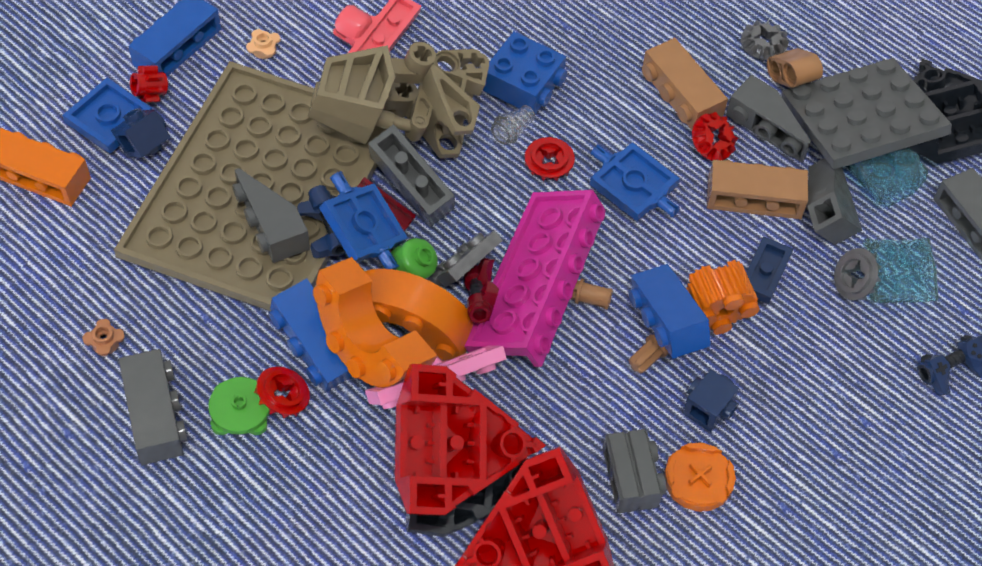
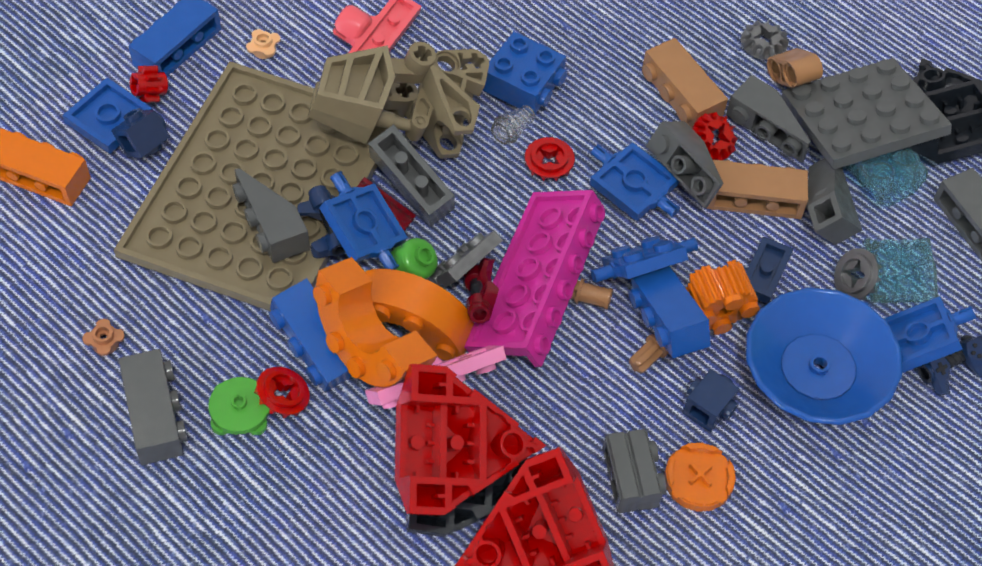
(647, 257): none -> blue plate
(686, 159): none -> dark grey slope
(828, 330): none -> blue dish
(928, 332): none -> blue plate

